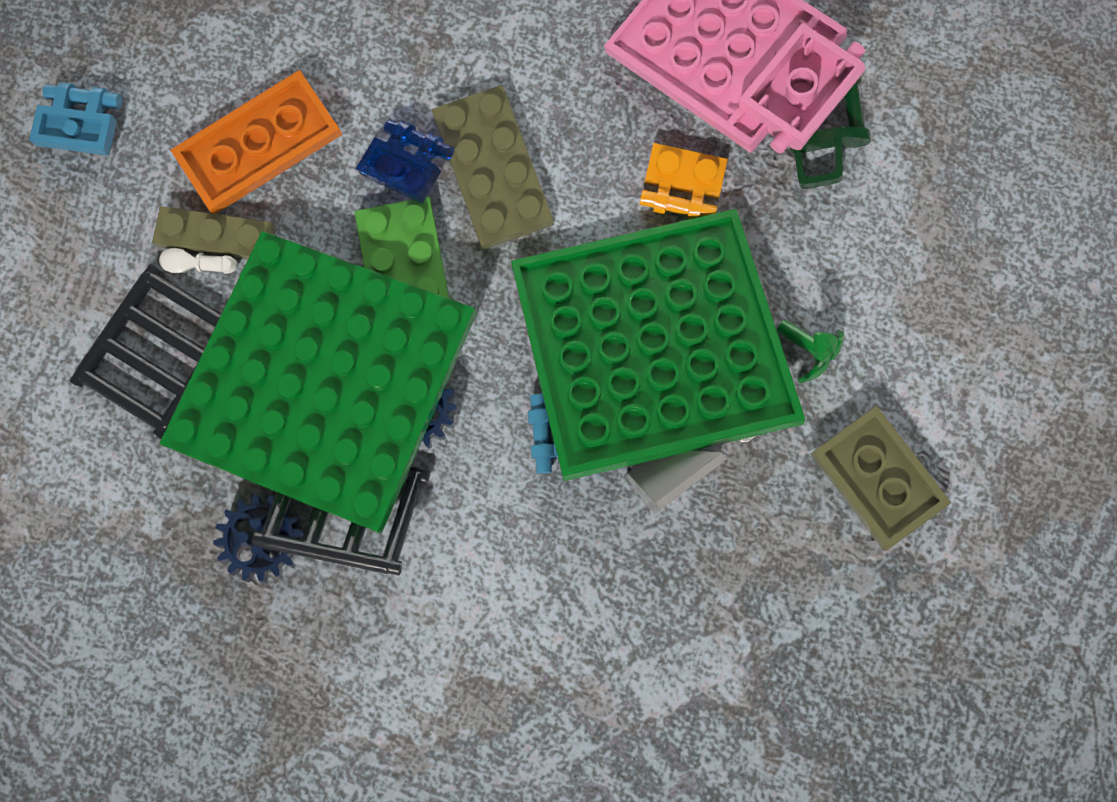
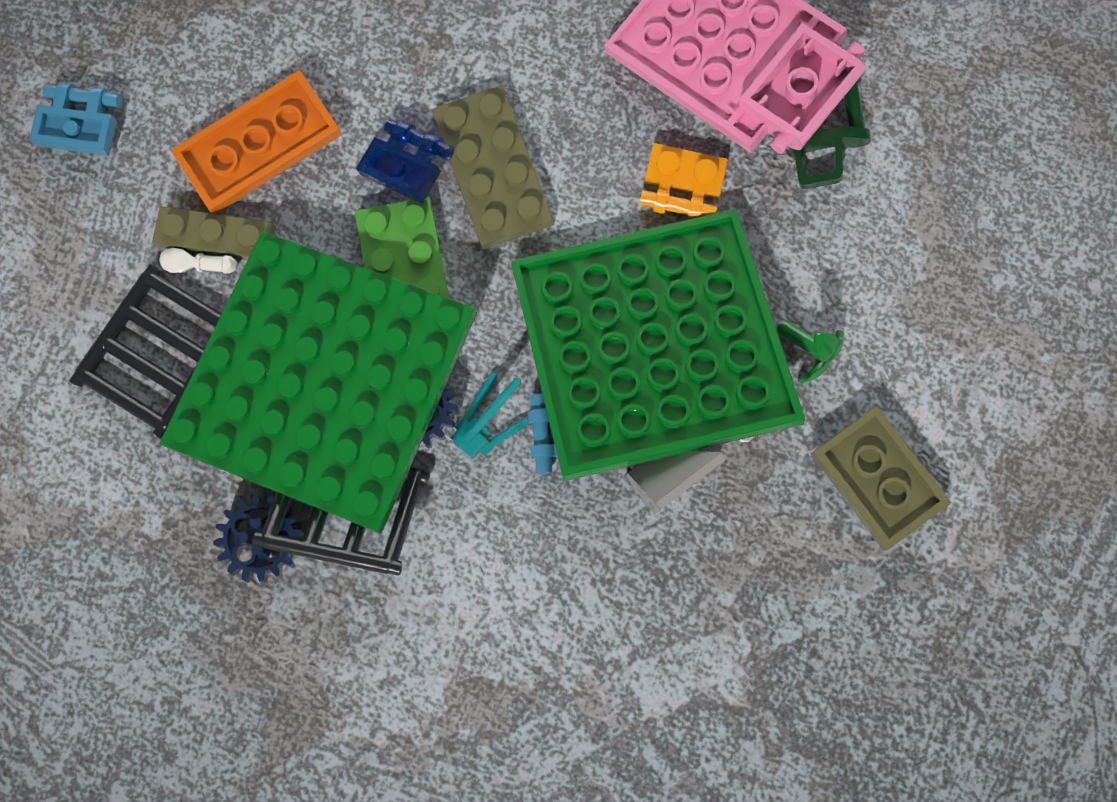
(472, 433): none -> teal plant

